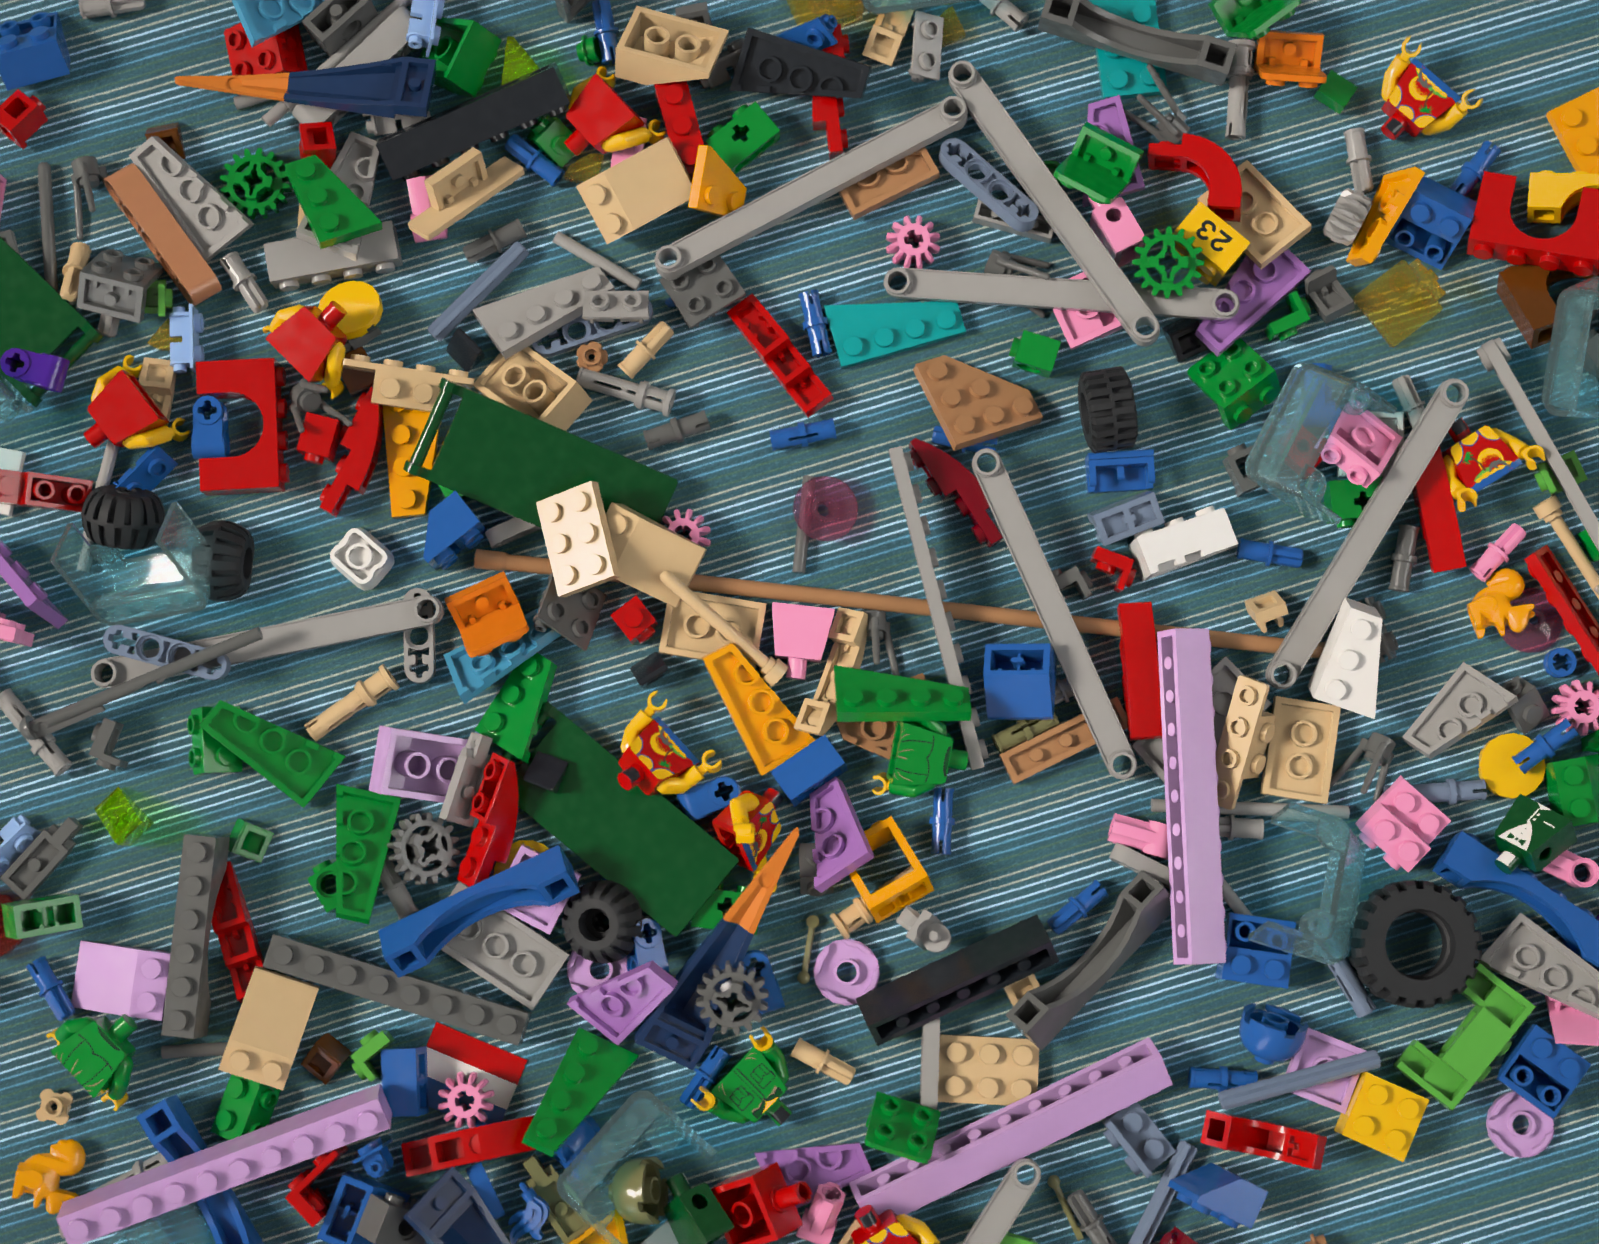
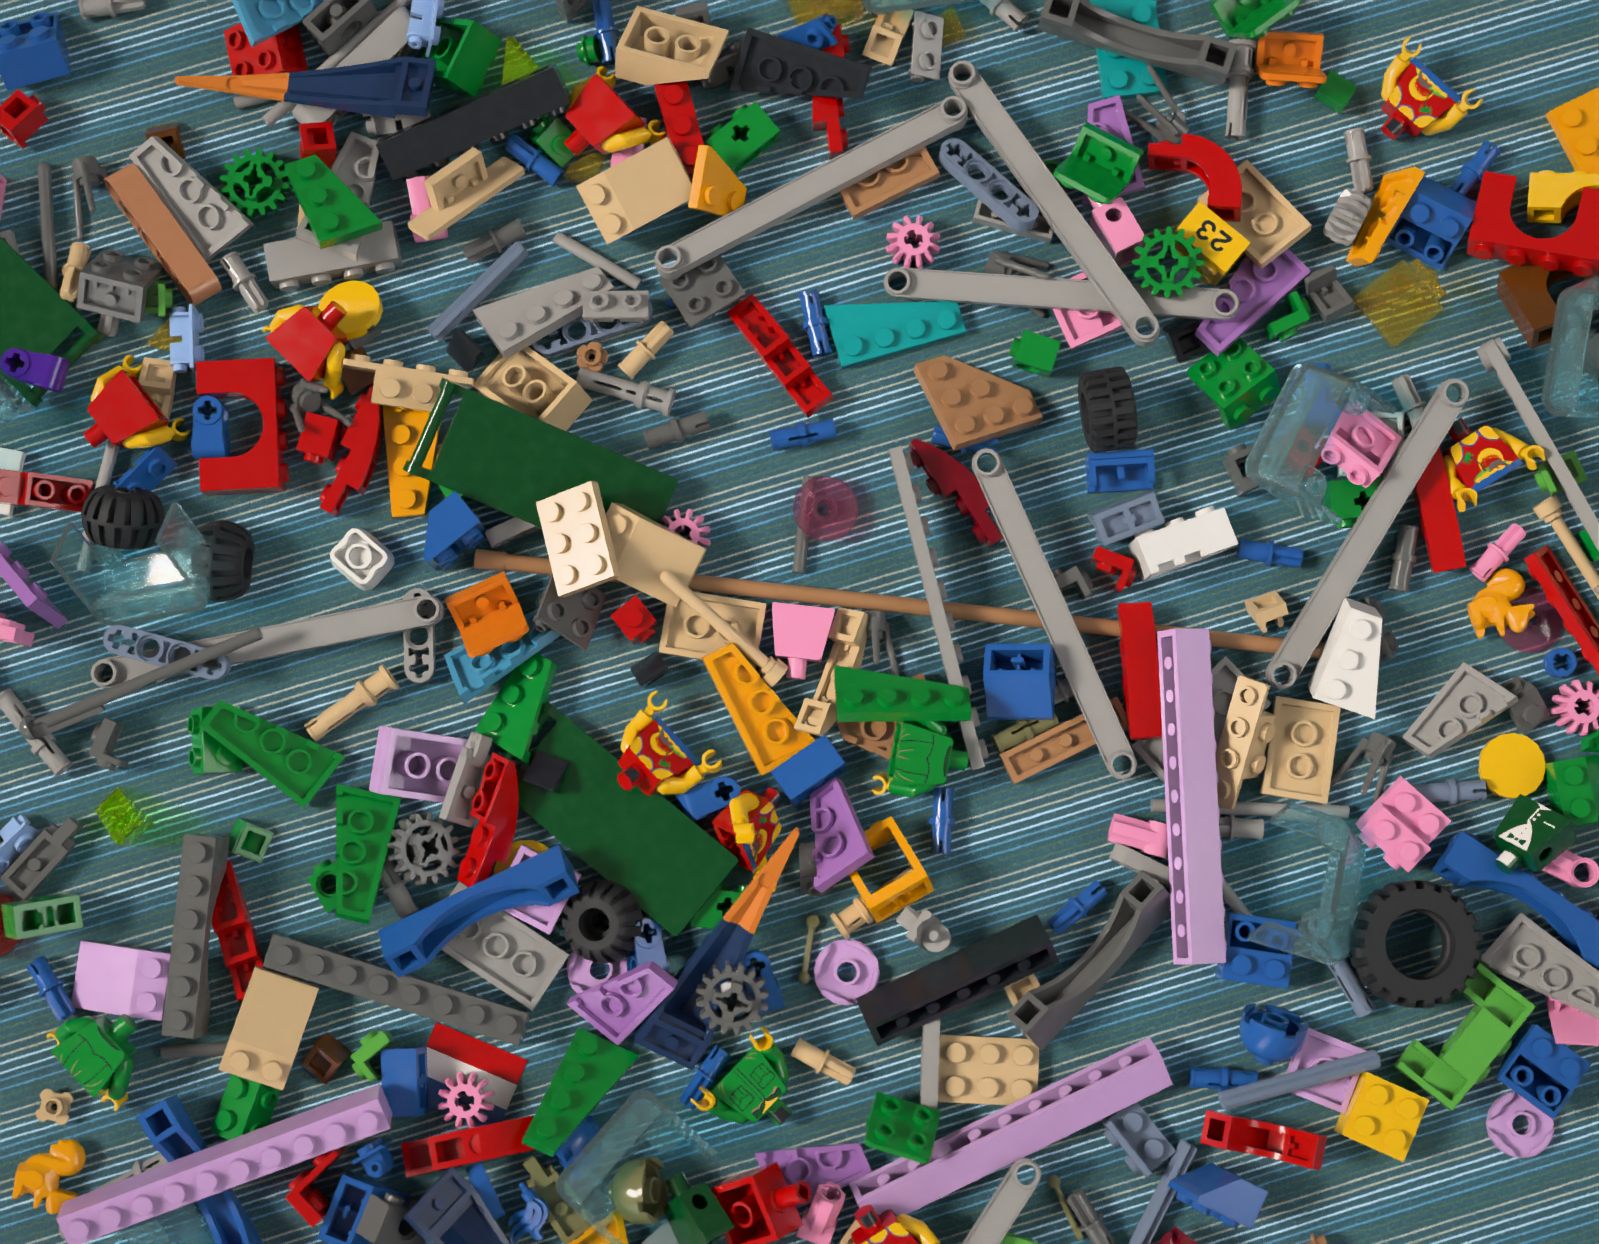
(1545, 745): blue pin -> none

